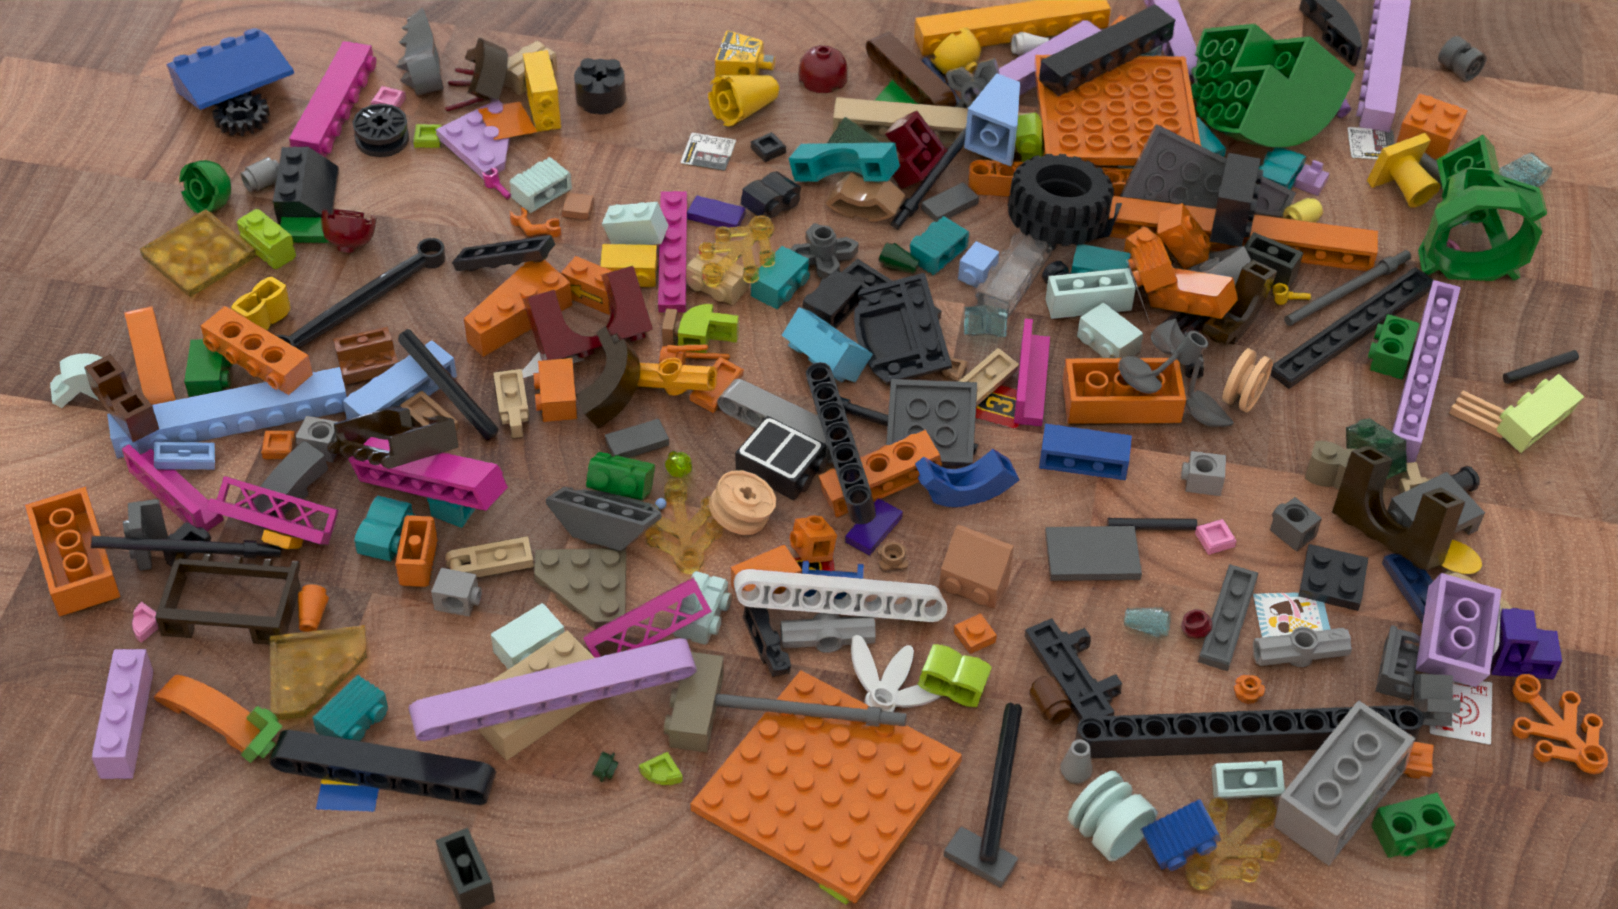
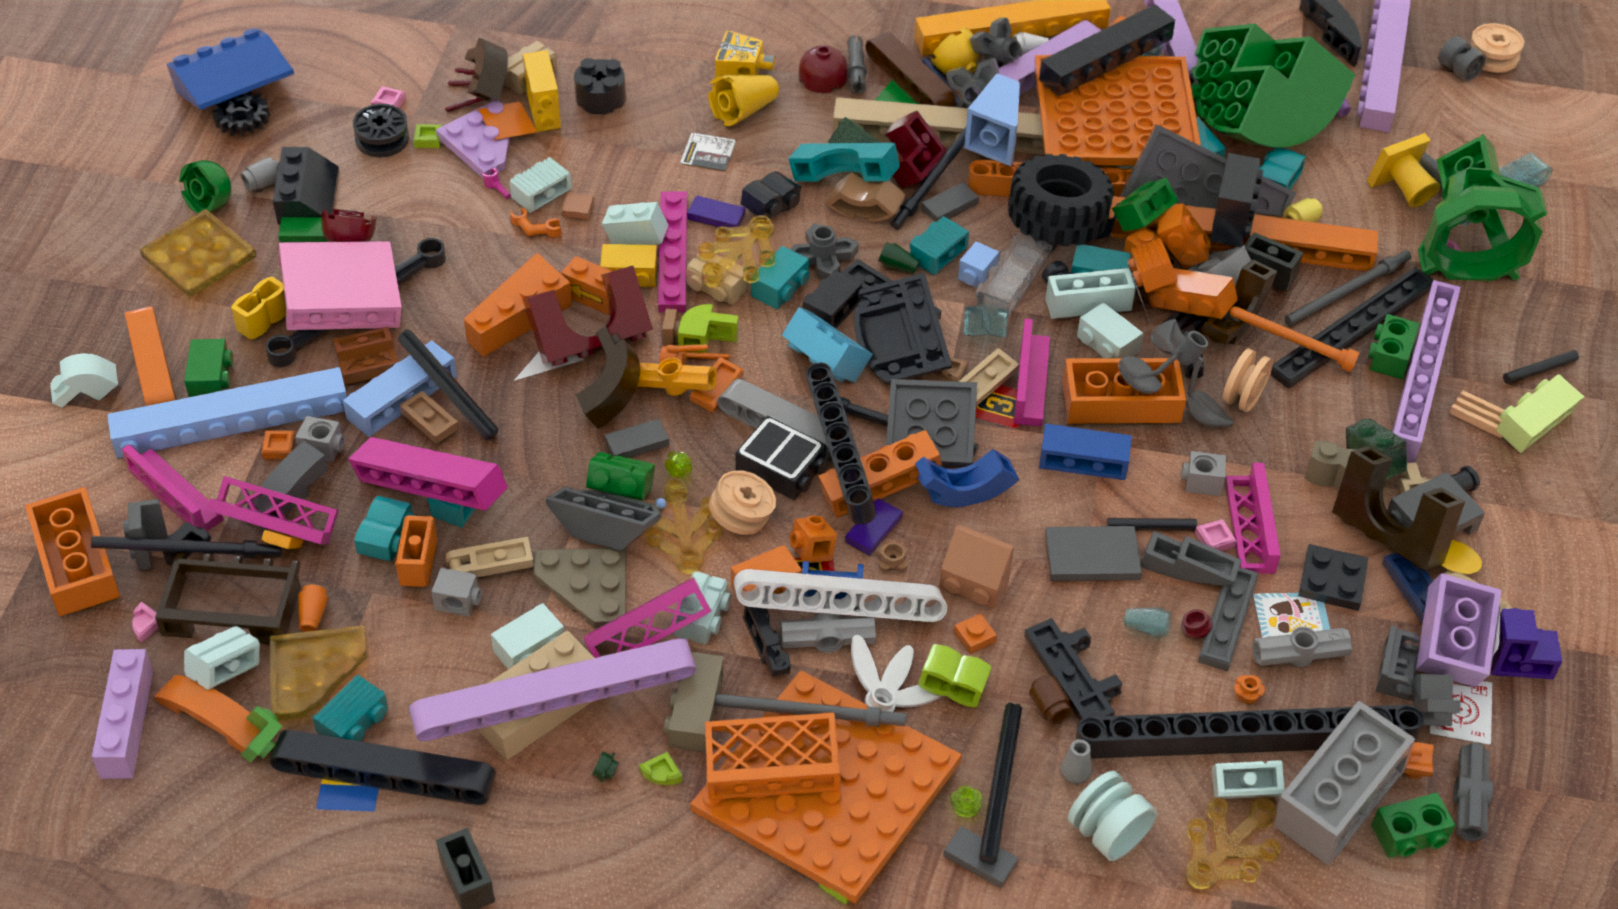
(126, 406): reddish brown arch -> none
(184, 455): light blue tile -> none
(221, 657): none -> light aqua brick
(256, 350): orange brick -> none
(267, 237): lime brick -> none
(334, 98): dark pink brick -> none
(339, 285): none -> bright pink panel
(405, 442): dark brown hinge -> none
(421, 56): dark grey animal -> none
(504, 253): black plate -> none
(512, 400): tan hinge -> none
(557, 390): orange brick -> none
(744, 781): none -> orange fence
(768, 147): black tile -> none
(856, 70): none -> dark grey pin
(964, 807): none -> clear neon green plate
(997, 43): none -> dark grey plant
(1029, 136): lime brick -> none
(1145, 204): none -> green brick
(1181, 835): blue brick -> none
(1189, 560): none -> dark grey slope
(1262, 516): none -> dark pink fence
(1282, 295): yellow hand -> none
(1295, 523): dark grey brick -> none
(1312, 178): lavender tile -> none
(1343, 357): none -> orange piece
(1368, 142): sticker -> none
(1438, 120): orange brick -> none
(1472, 792): none -> dark grey piece
(1500, 45): none -> light nougat wheel
(1560, 728): orange plant -> none

